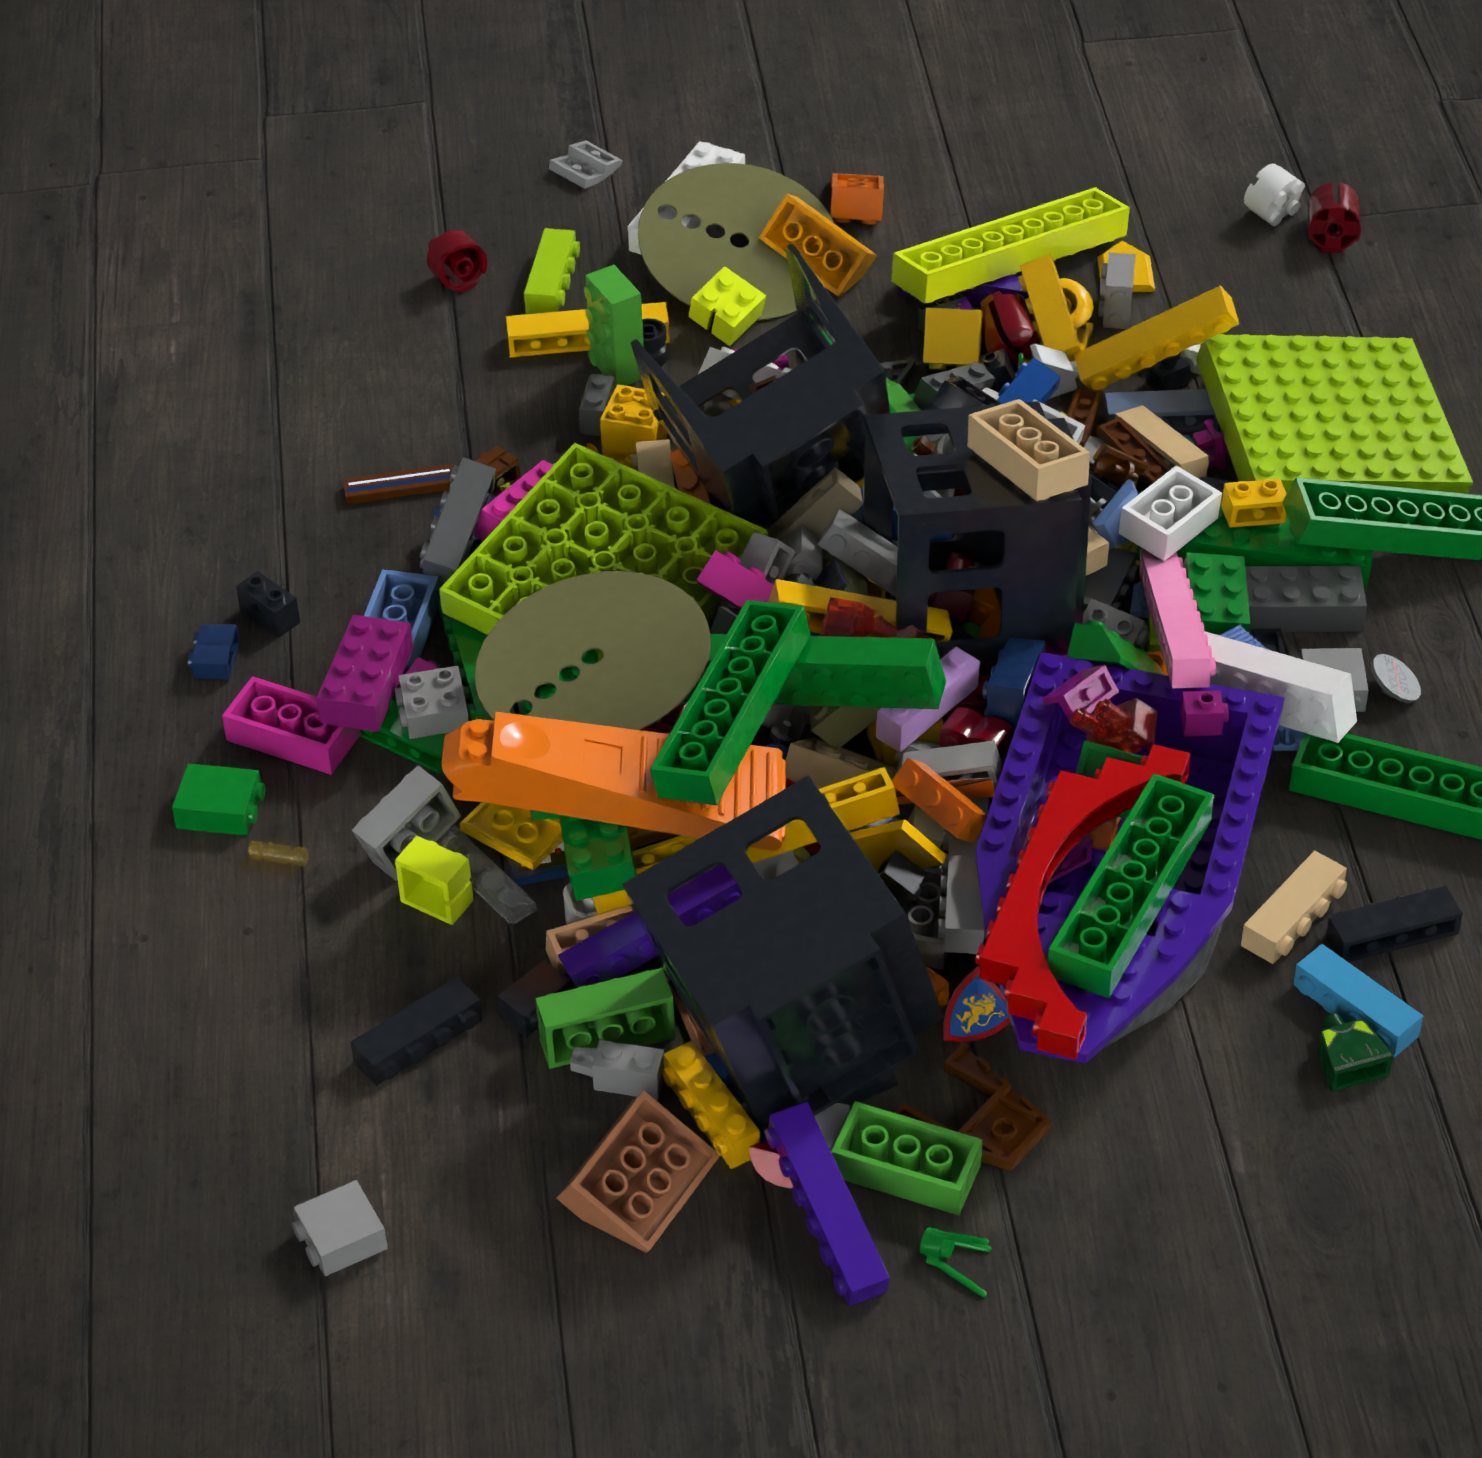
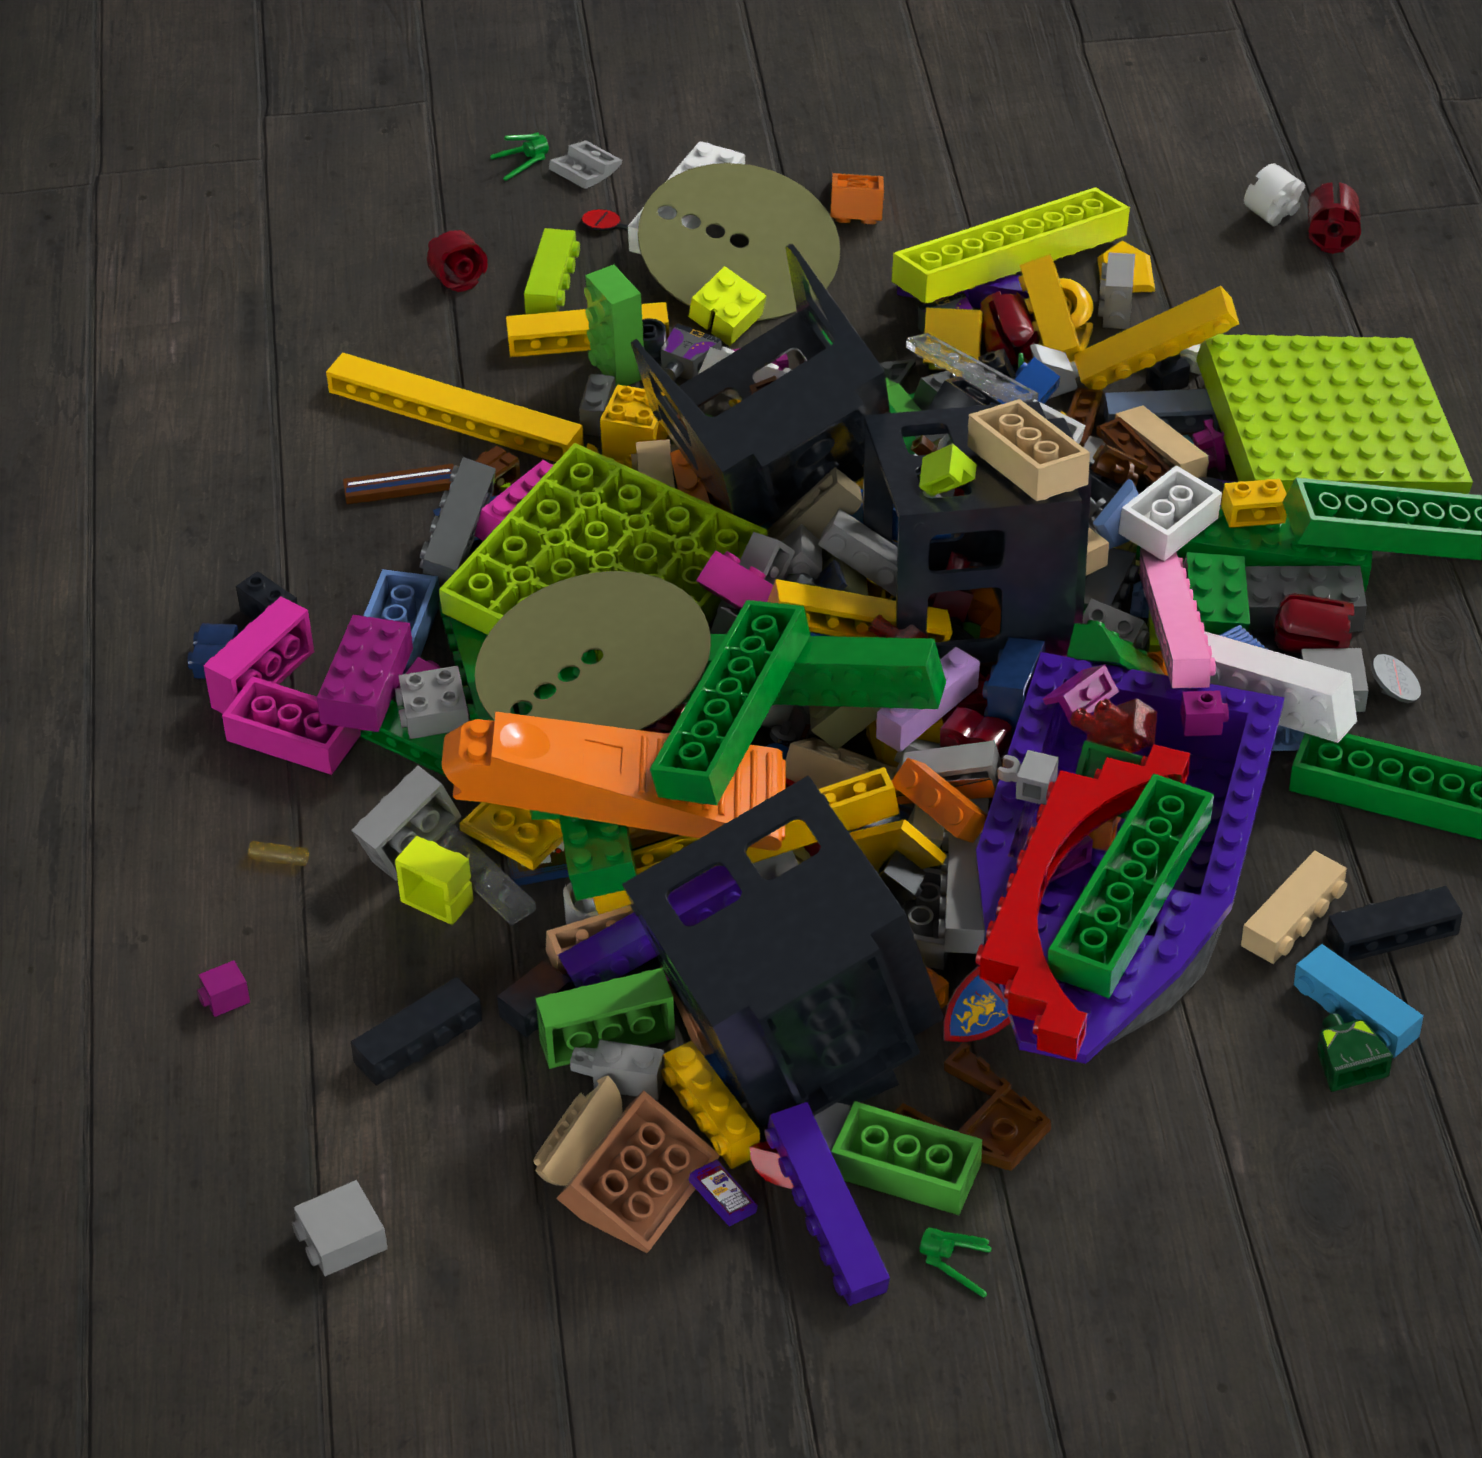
(218, 799): green brick -> none
(223, 988): none -> magenta brick
(265, 649): none -> dark pink brick
(453, 407): none -> yellow brick
(535, 146): none -> green plant
(579, 1132): none -> tan brick
(602, 220): none -> red piece
(685, 351): none -> dark grey torso
(722, 1192): none -> tile
(827, 249): light orange slope -> none
(847, 619): clear red brick -> none
(946, 470): none -> lime piece
(960, 364): none -> clear plate
(1031, 776): none -> light grey brick
(1312, 623): none -> dark red cylinder

